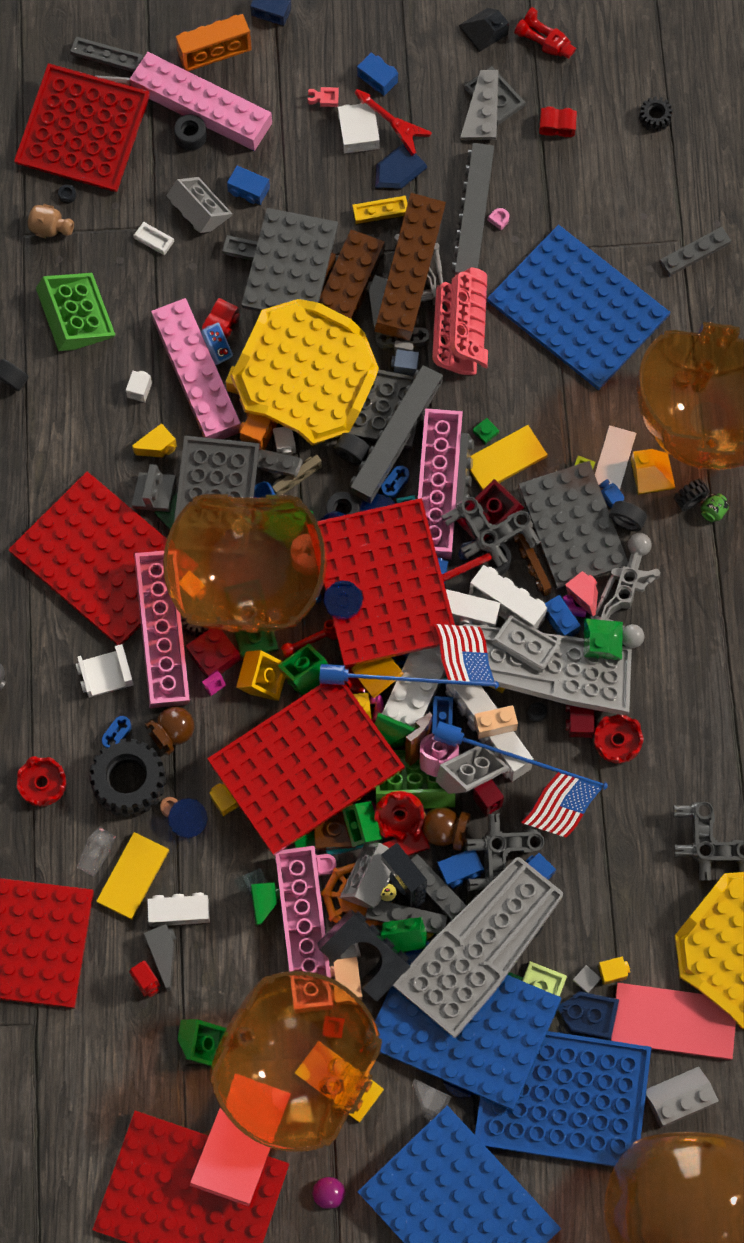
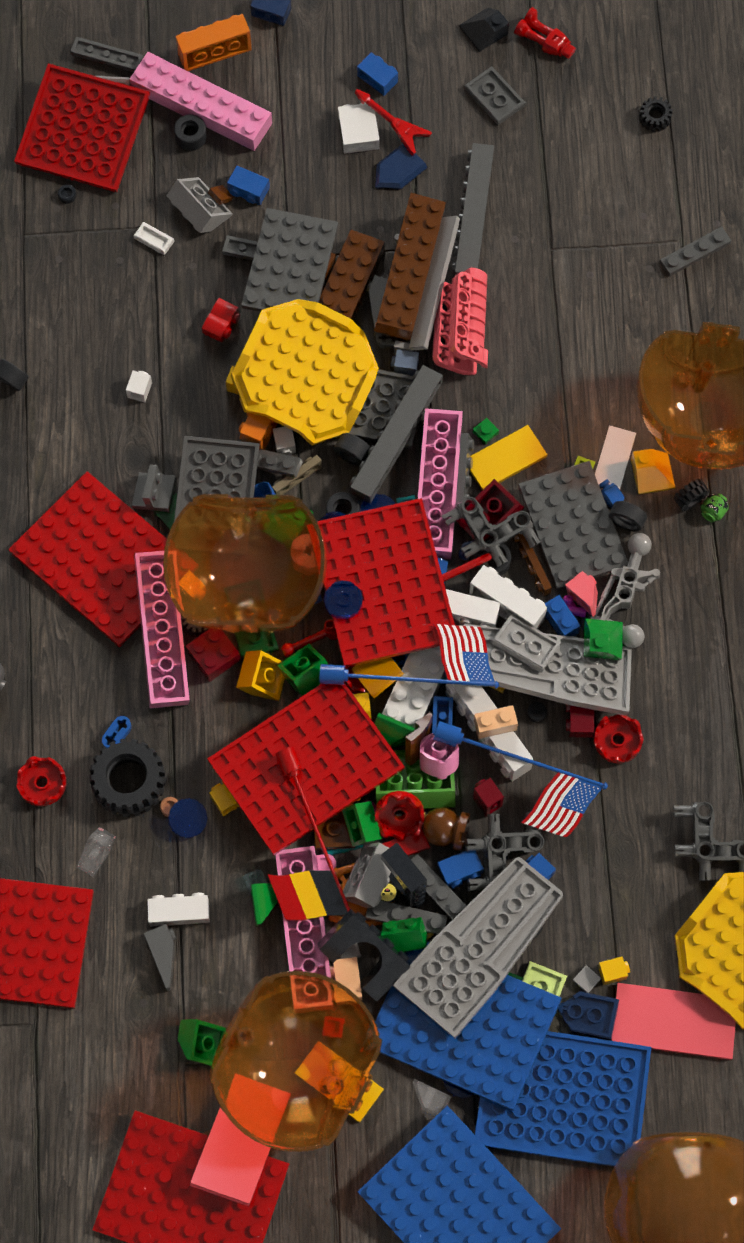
(47, 222): medium nougat piece -> none
(74, 310): bright green slope -> none
(105, 672): white panel -> none
(133, 875): yellow tile -> none
(145, 979): red brick -> none
(156, 443): yellow slope -> none
(172, 728): reddish brown tile -> none
(196, 370): bright pink brick -> none
(214, 683): dark pink tile -> none
(216, 343): slope -> none
(220, 194): none -> reddish brown tile
(306, 841): green tile -> none
(308, 892): none -> flag
(327, 97): coral plate -> none
(328, 1192): magenta hair -> none
(379, 209): yellow plate -> none
(379, 706): dark pink arm -> none
(392, 479): blue beam -> none
(434, 283): none -> light grey tile
(470, 770): light grey slope -> none
(483, 109): light grey wing -> none
(499, 218): bright pink tile -> none
(557, 122): red brick -> none
(578, 307): blue plate -> none
(681, 1097): light grey slope -> none

